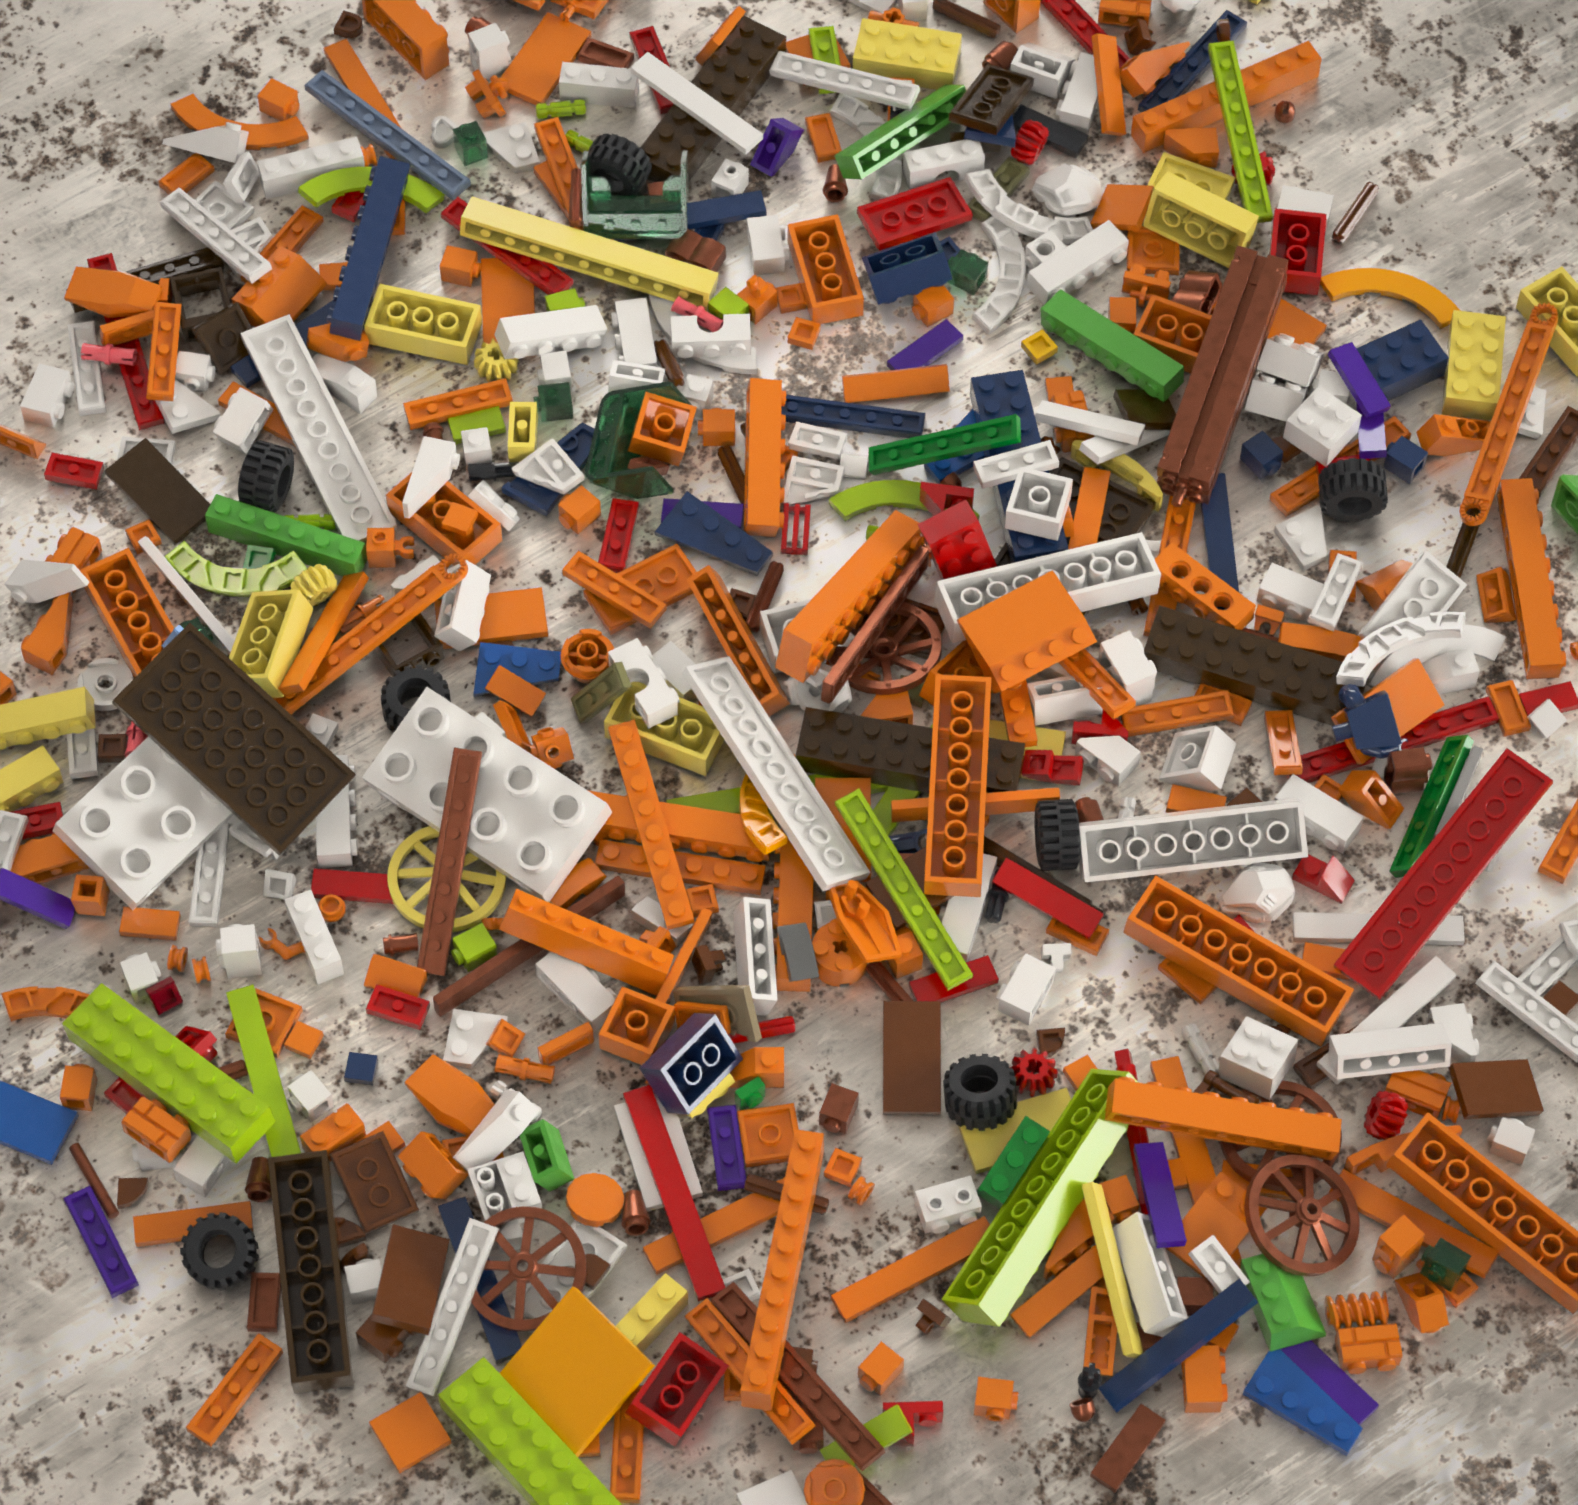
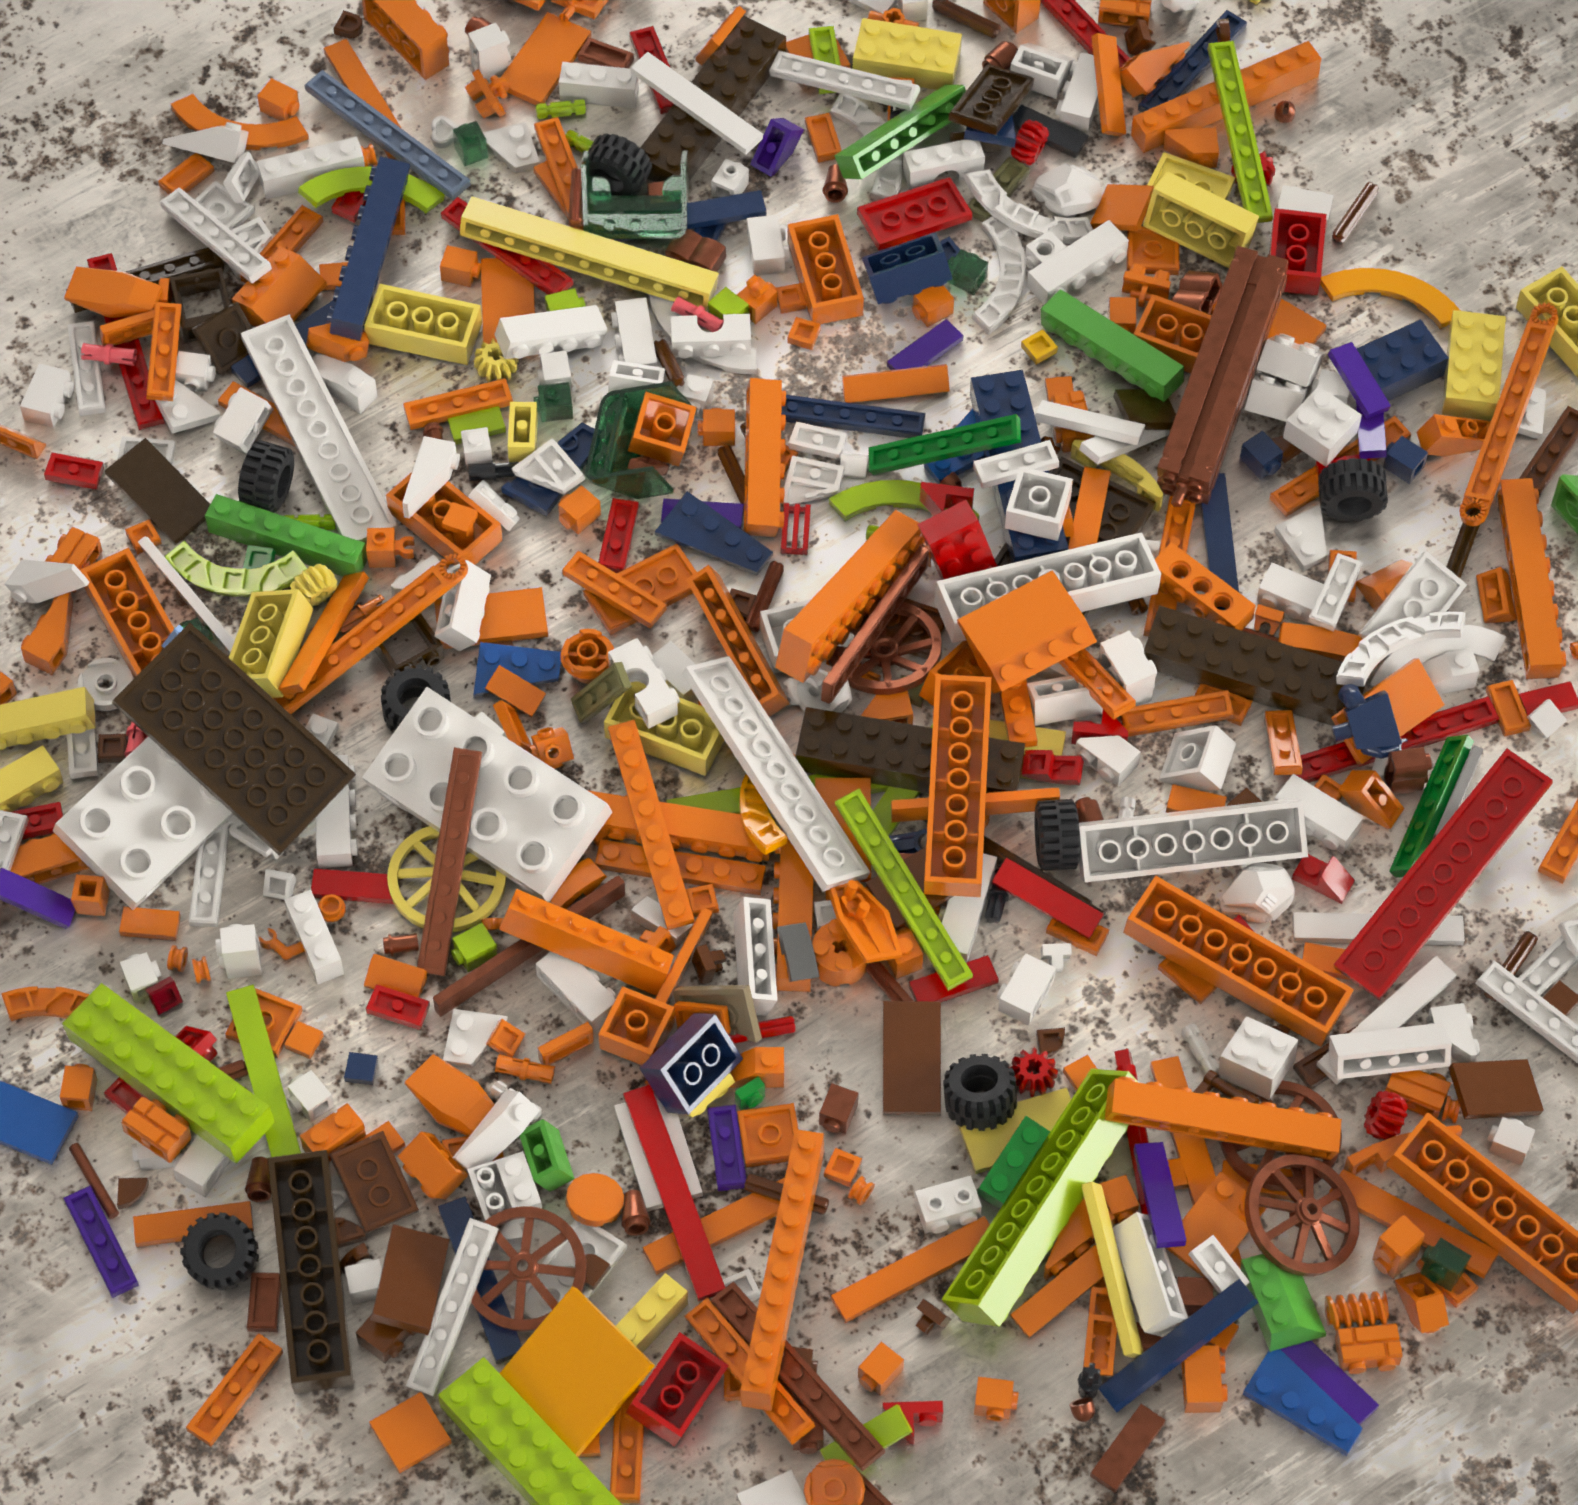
(1518, 955): none -> reddish brown axle

